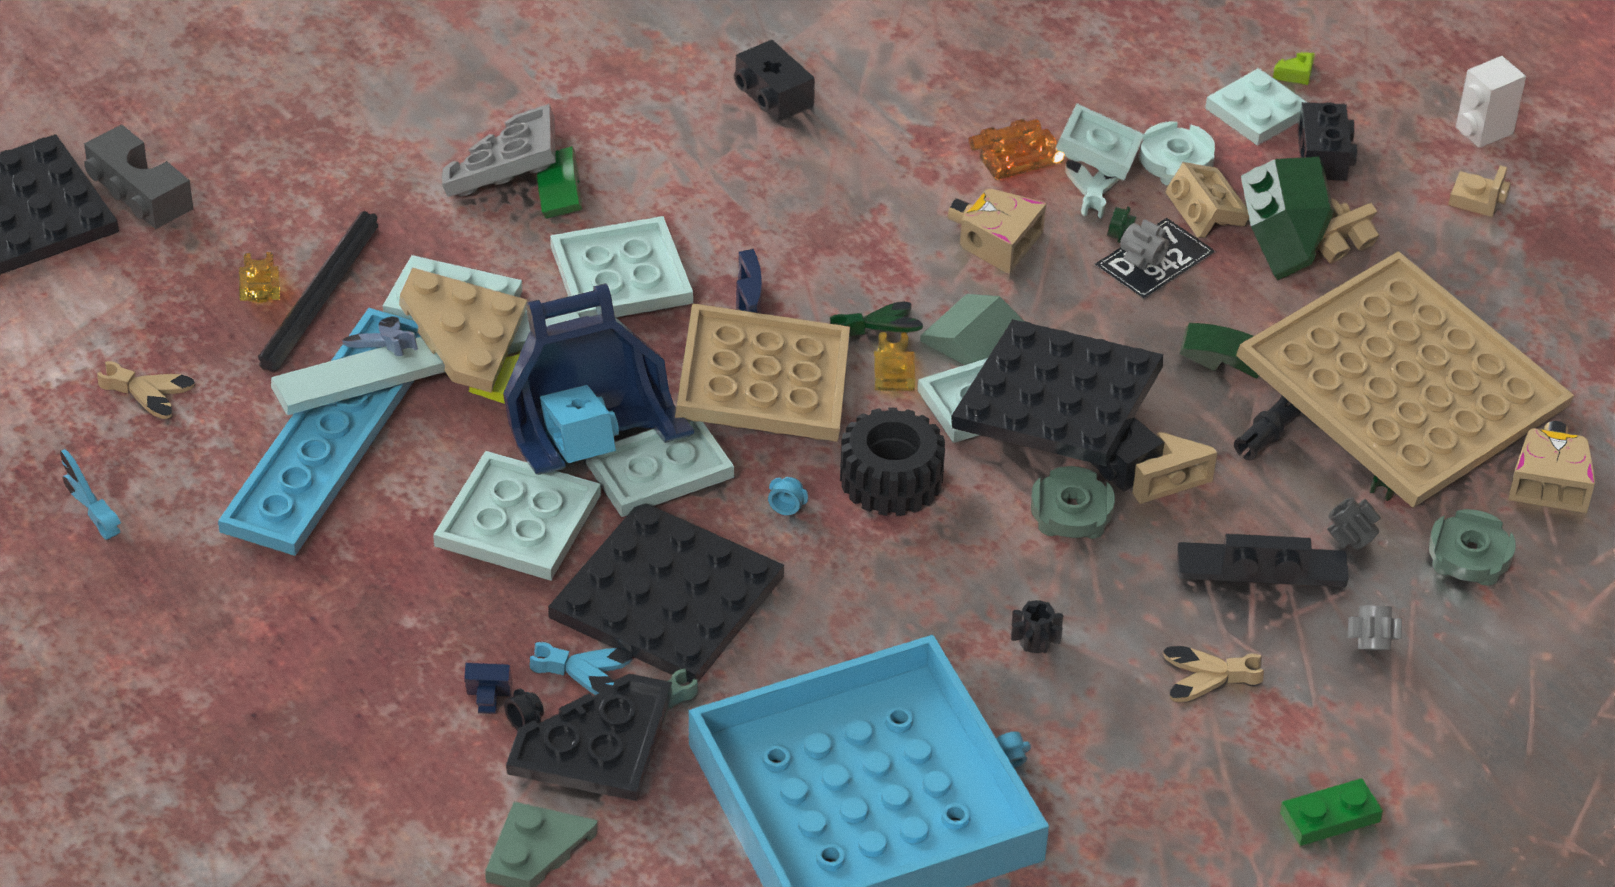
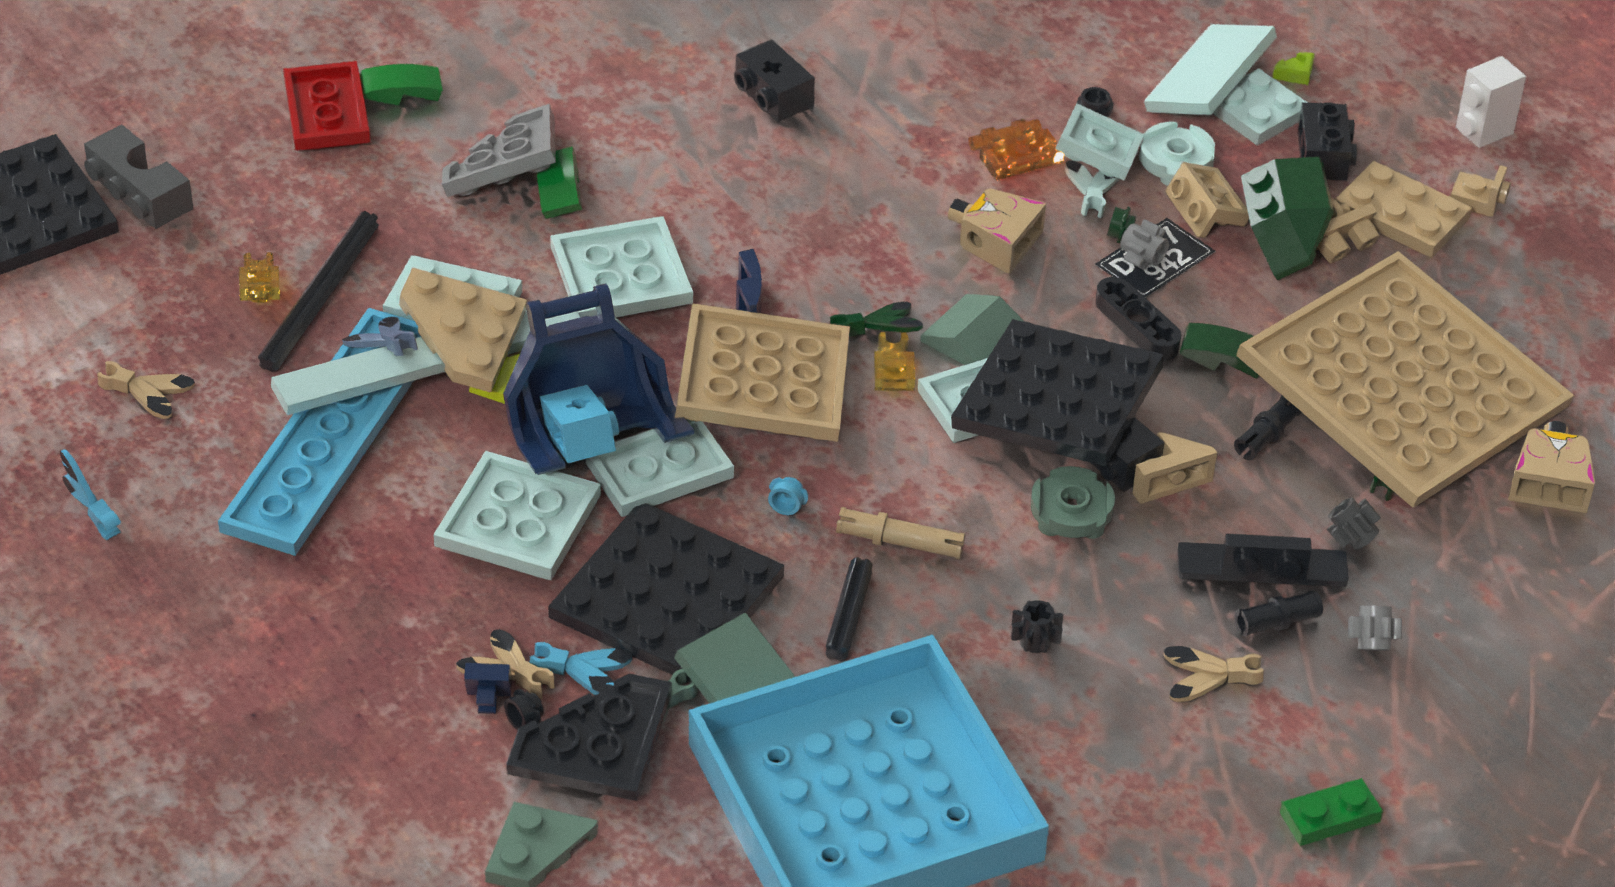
(326, 105): none -> red plate
(392, 81): none -> green slope
(508, 652): none -> tan piece
(732, 661): none -> sand green tile
(848, 609): none -> black axle
(892, 461): black tyre -> none
(900, 532): none -> tan pin
(1014, 747): medium azure plate -> none
(1097, 100): none -> black plate
(1134, 303): none -> black beam
(1210, 69): none -> light aqua tile
(1278, 613): none -> black pin
(1406, 208): none -> tan plate
(1480, 565): sand green plate -> none

